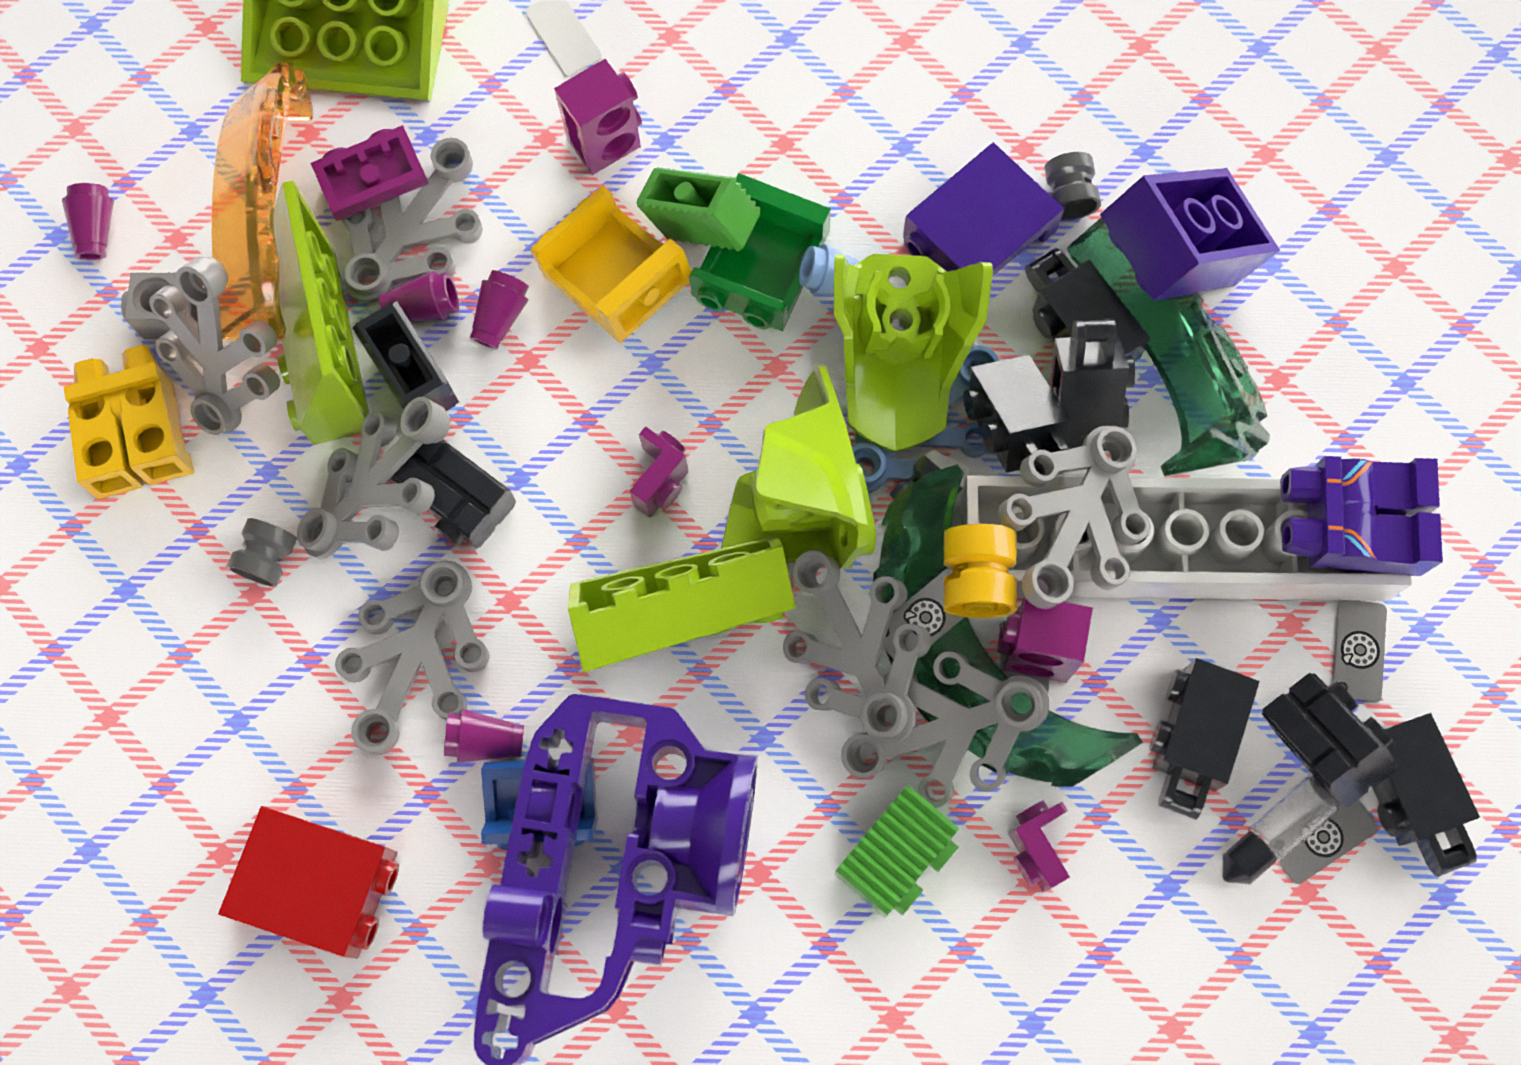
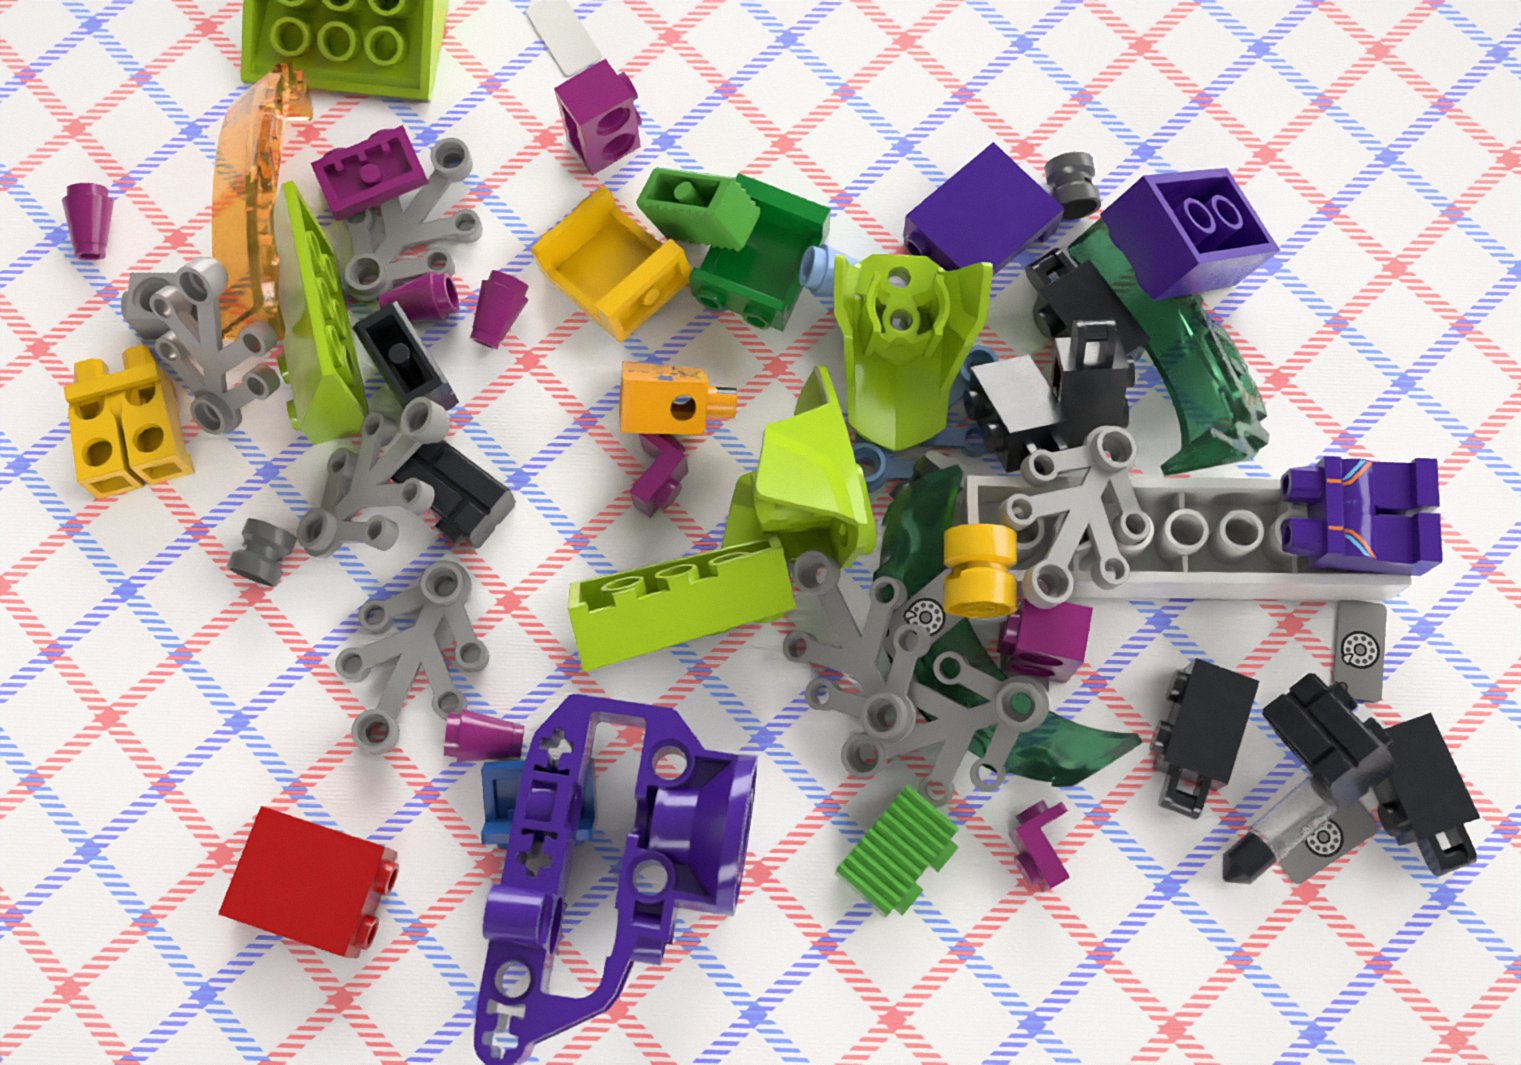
(649, 394): none -> light orange torso

